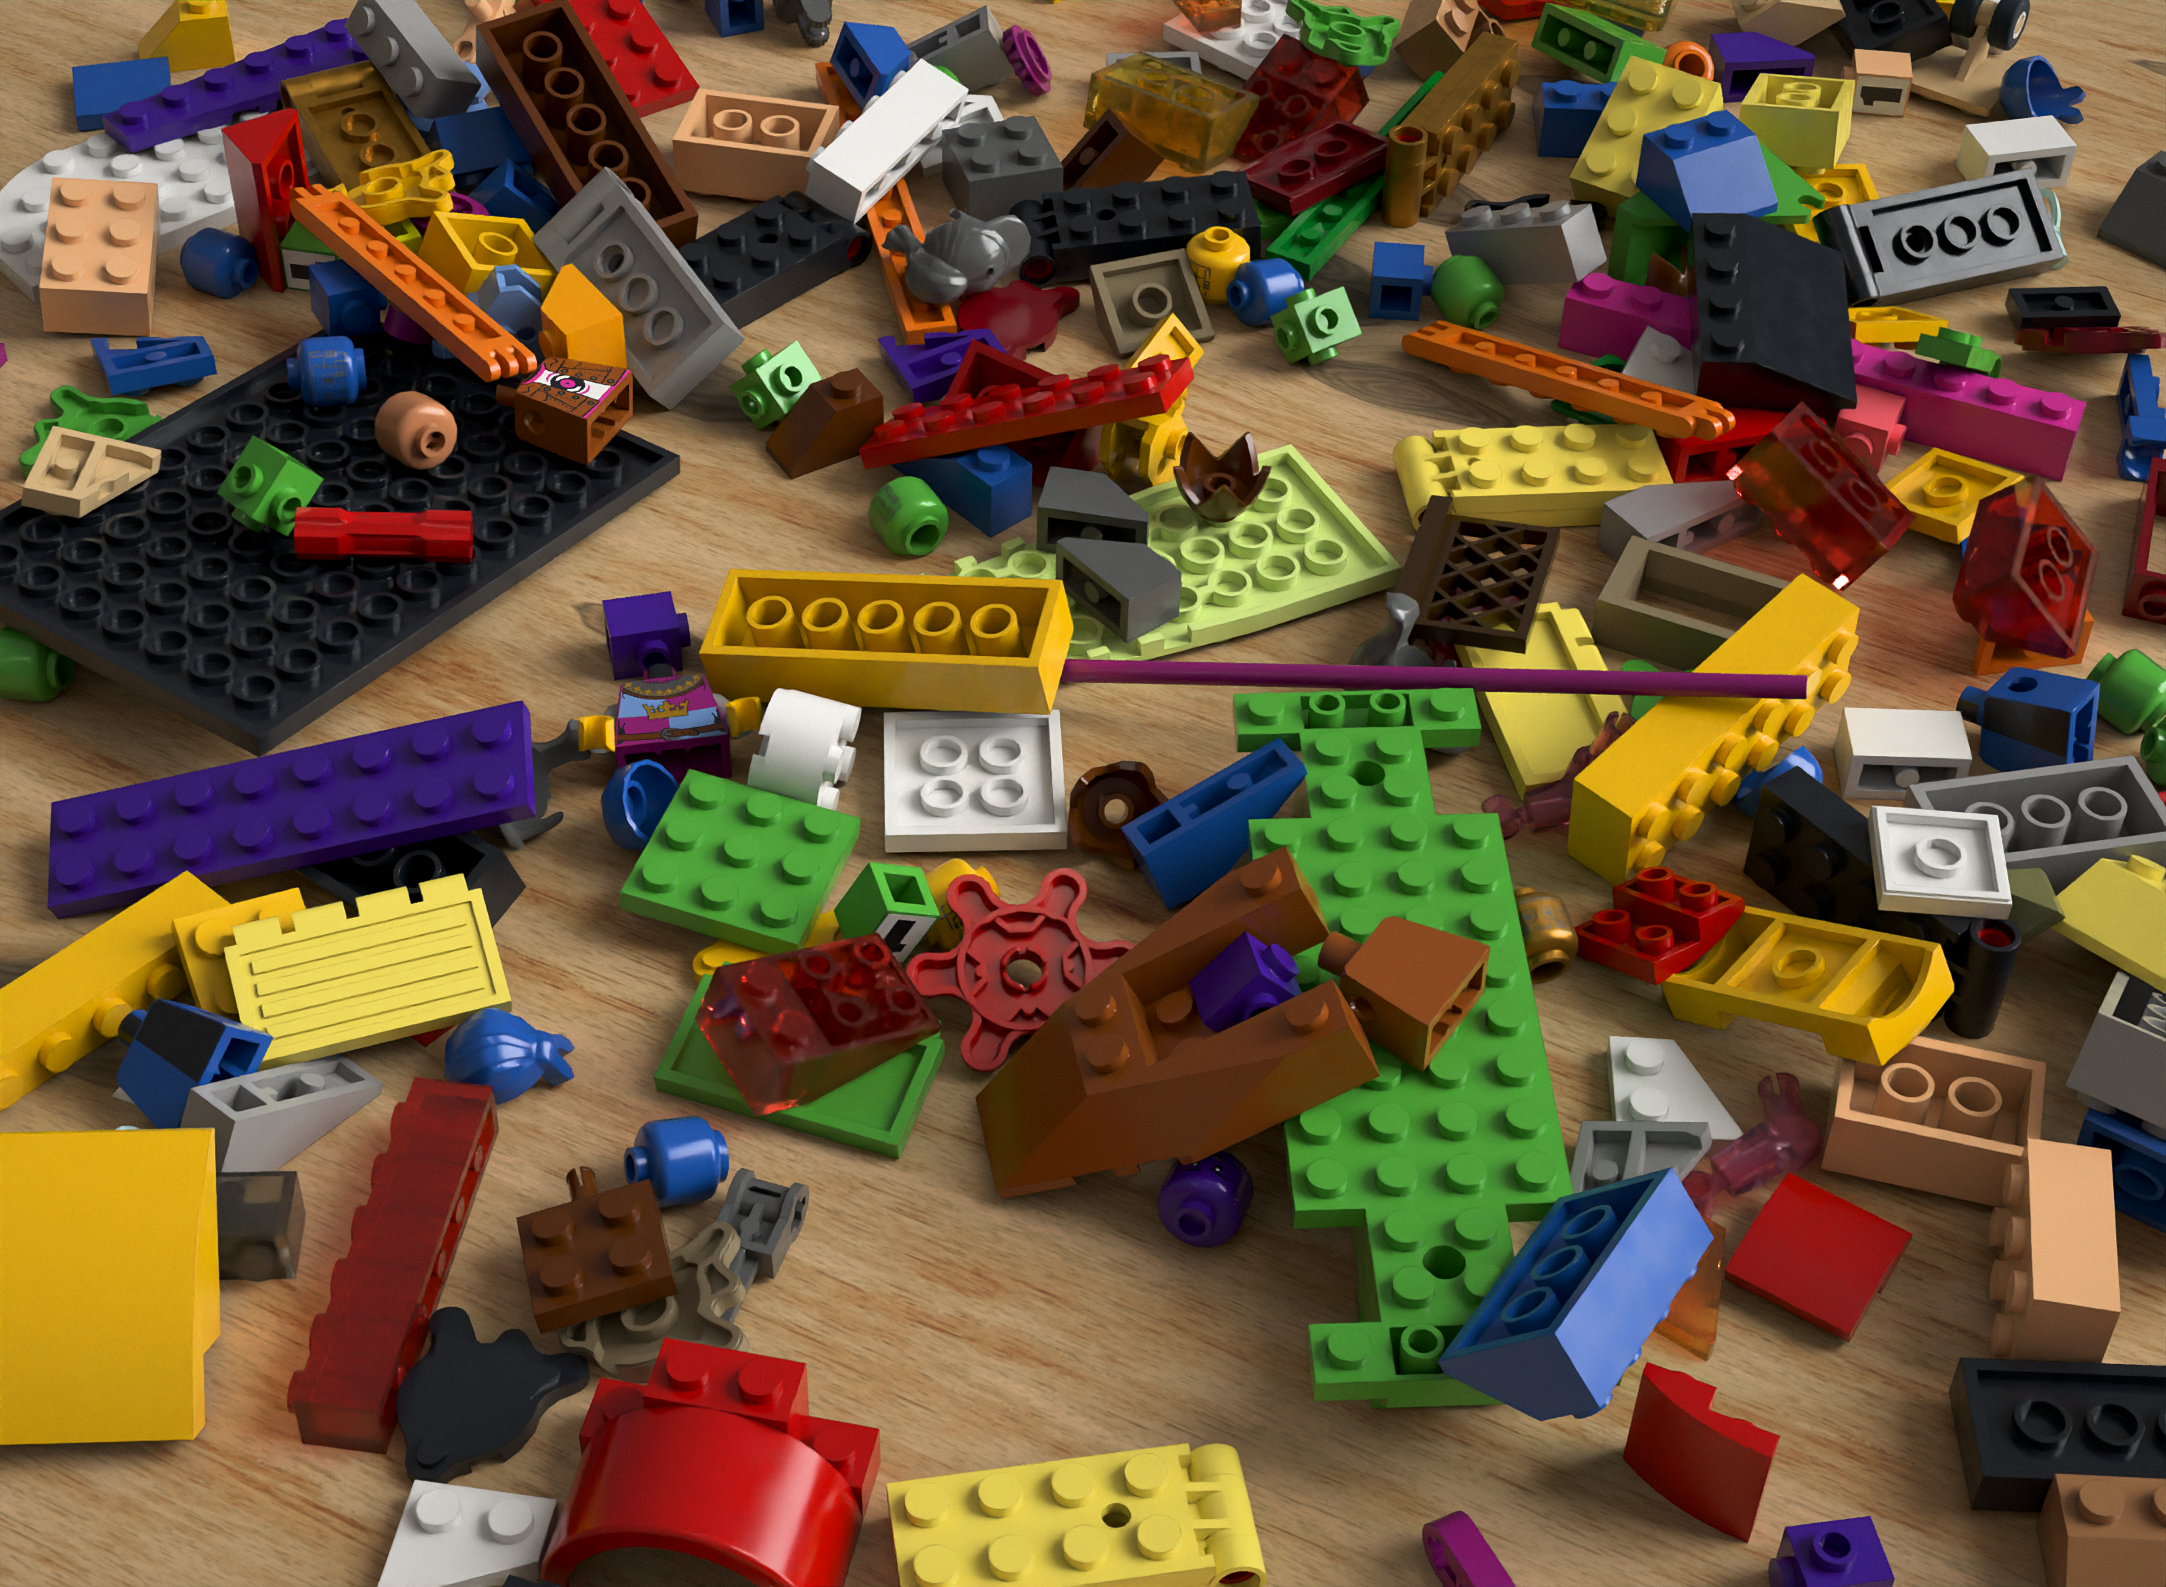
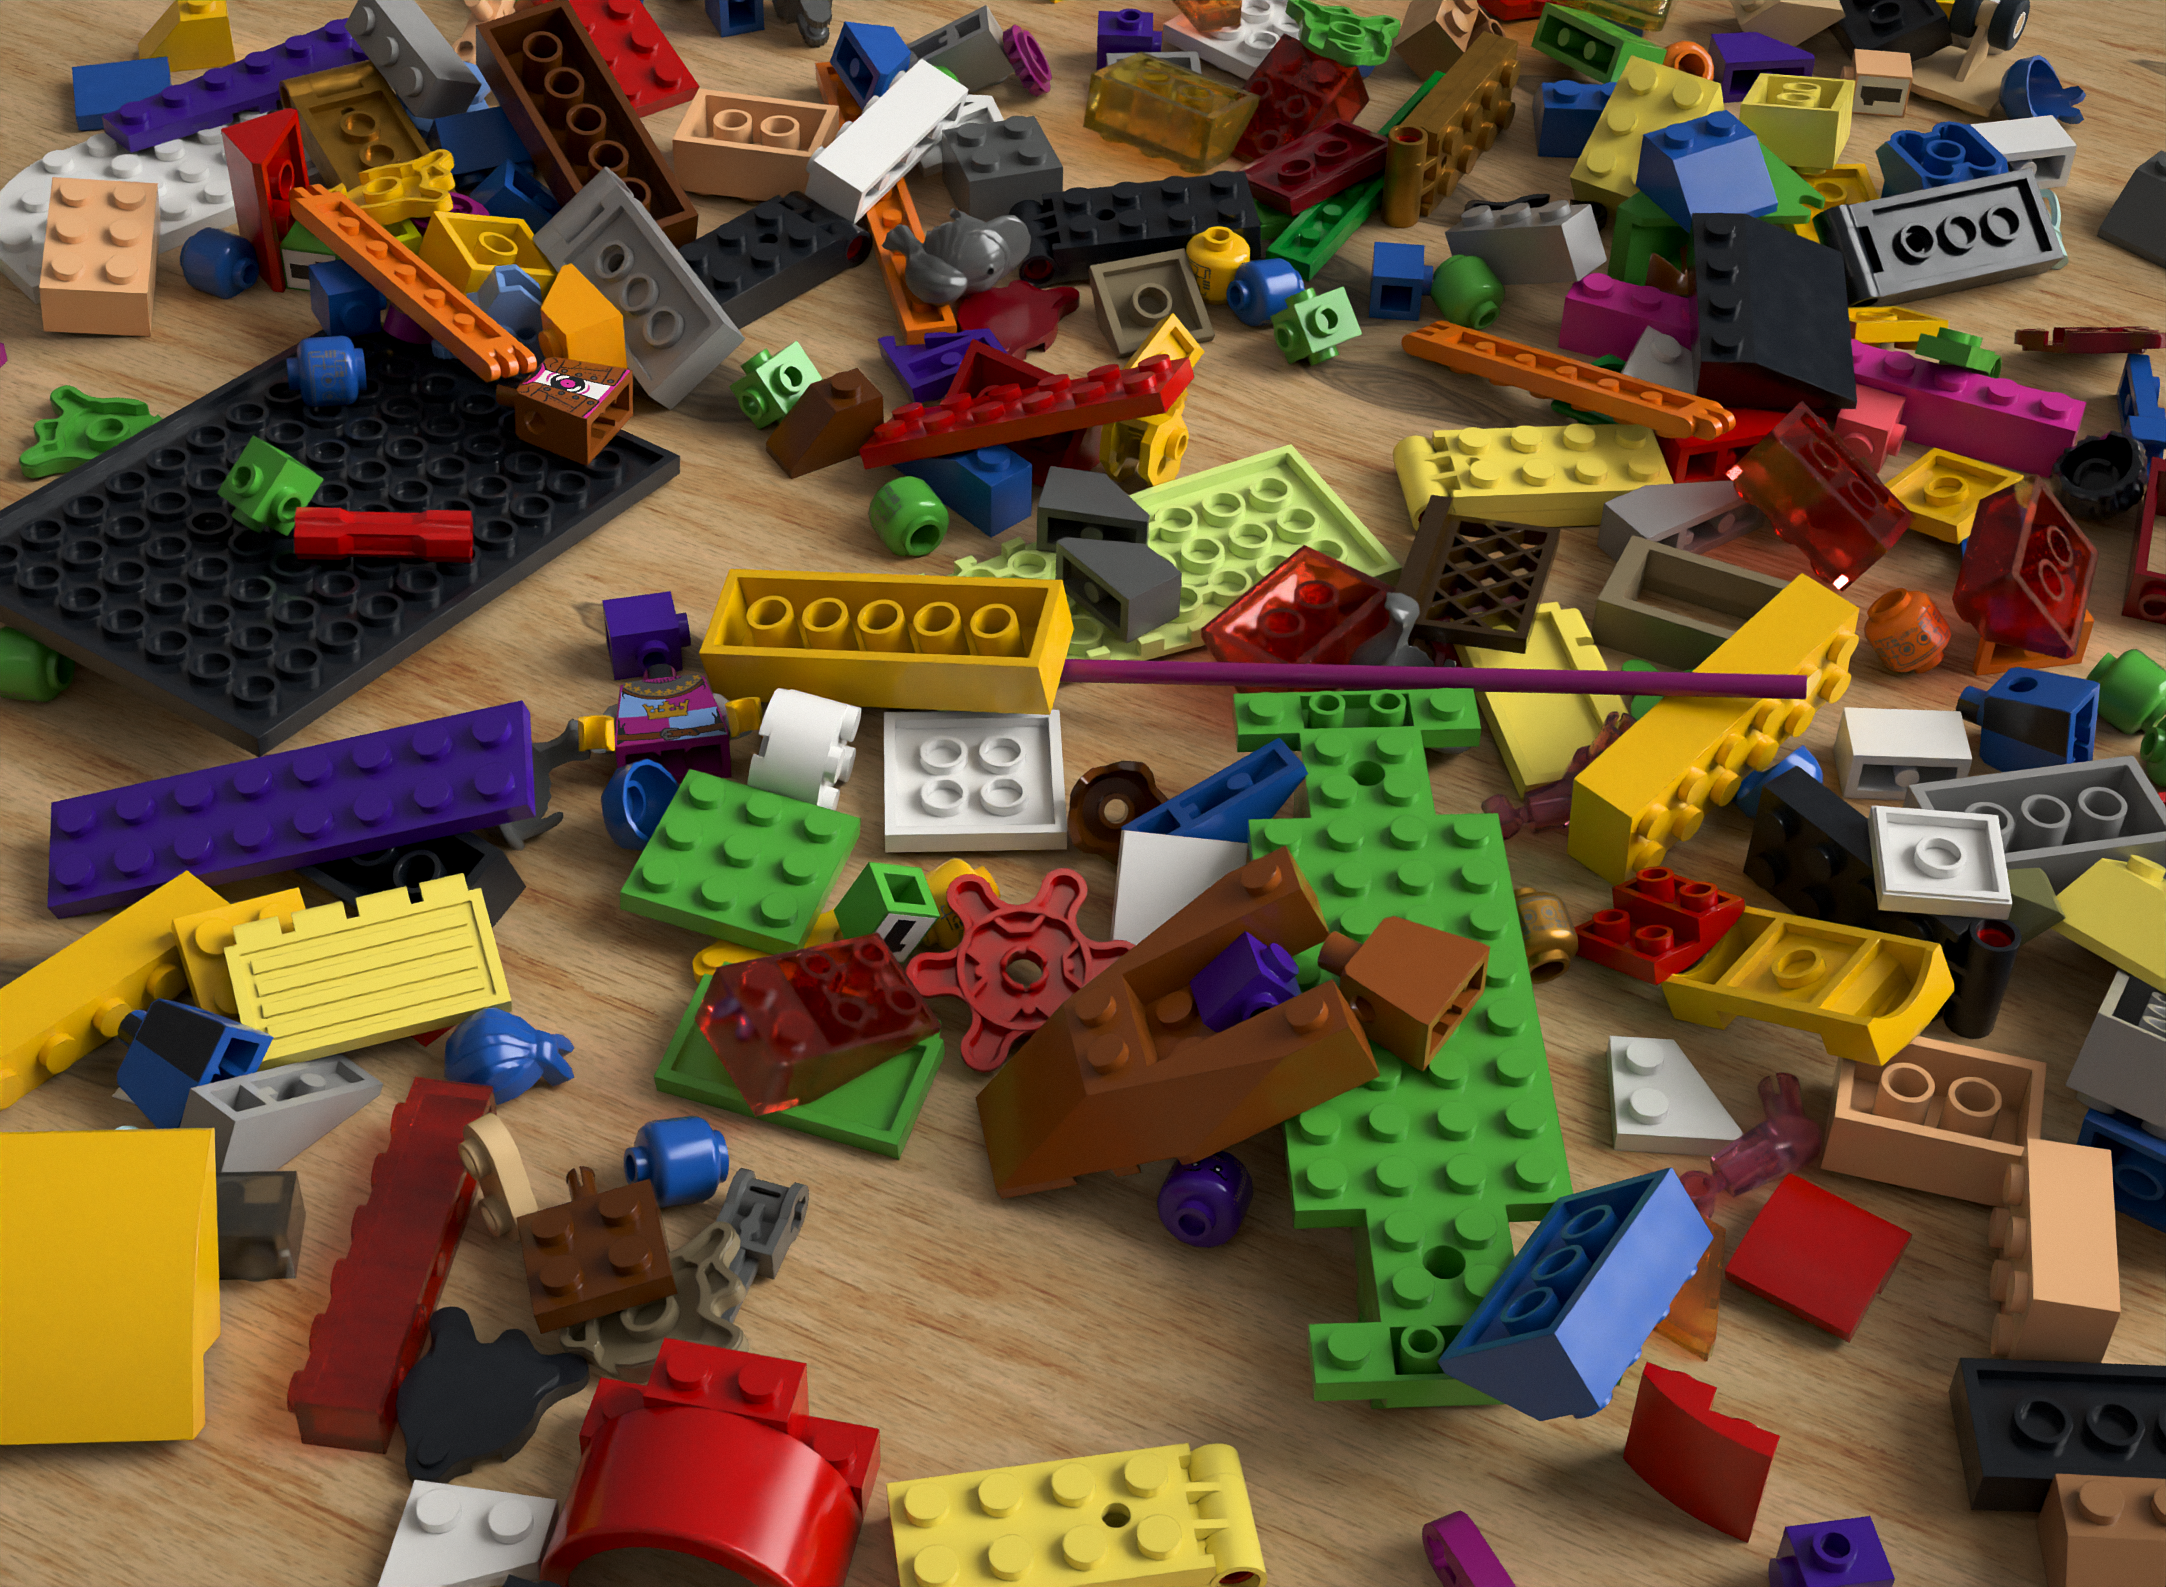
(84, 472): tan wing -> none
(153, 363): blue wing -> none
(415, 430): nougat head -> none
(497, 1166): none -> tan plate
(1109, 155): reddish brown slope -> none
(1126, 33): none -> dark purple brick
(1163, 876): none -> white tile
(1220, 485): reddish brown piece -> none
(1300, 614): none -> clear red slope
(1628, 1149): light grey wing -> none
(1907, 631): none -> orange head
(1936, 158): none -> blue piece
(2062, 307): black plate -> none
(2100, 476): none -> black hair

